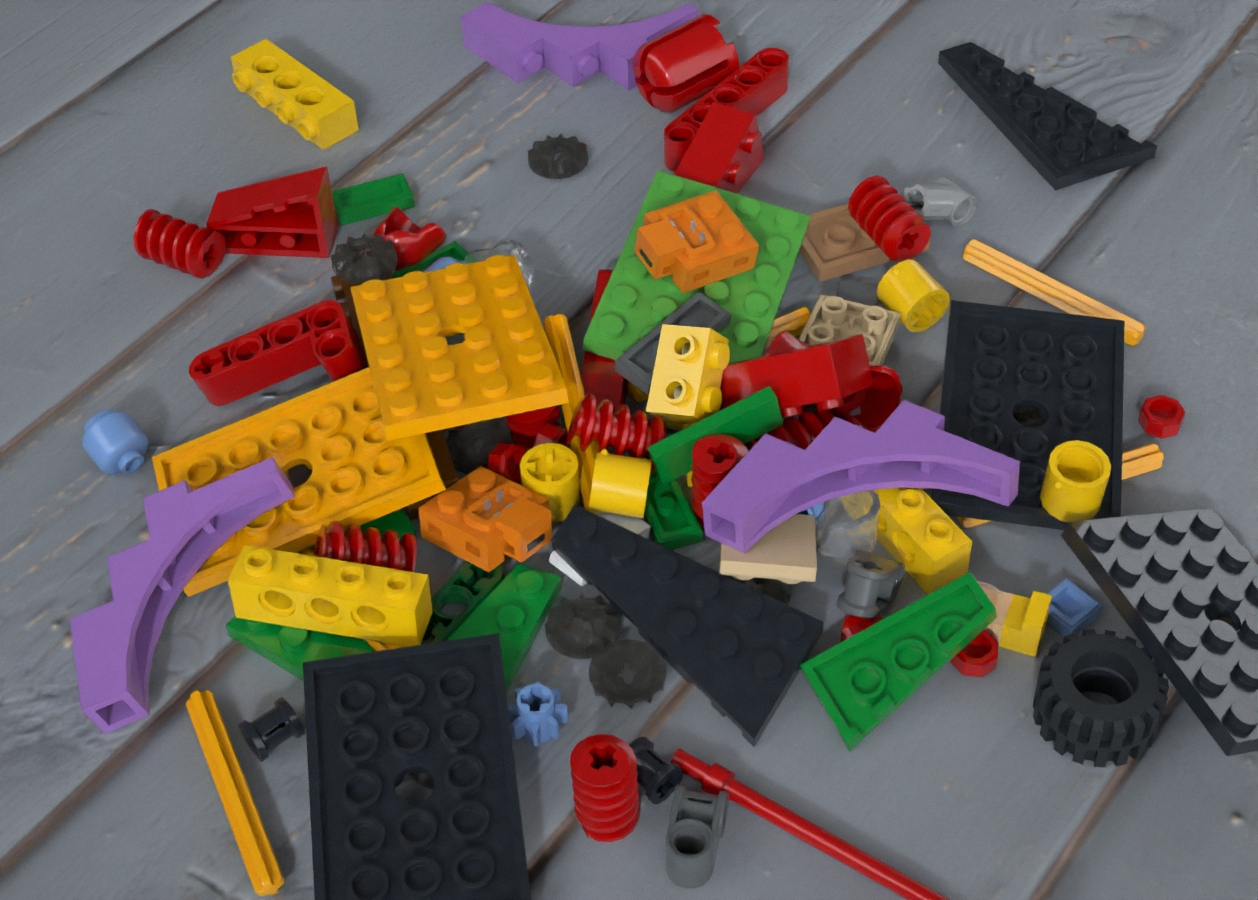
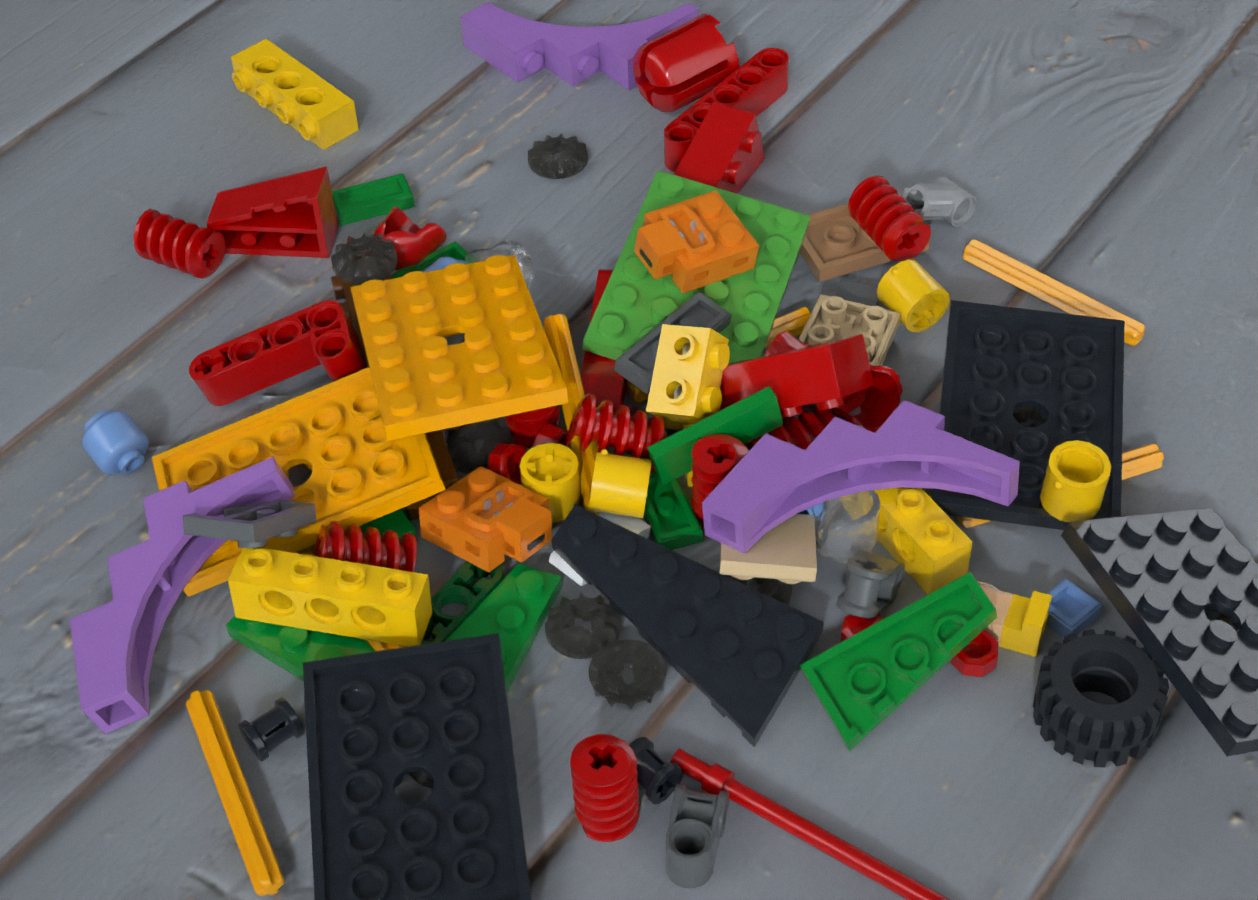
(253, 523): none -> dark grey wing
(537, 713): medium blue gear -> none
(1044, 125): black wing -> none
(1161, 416): red tile -> none

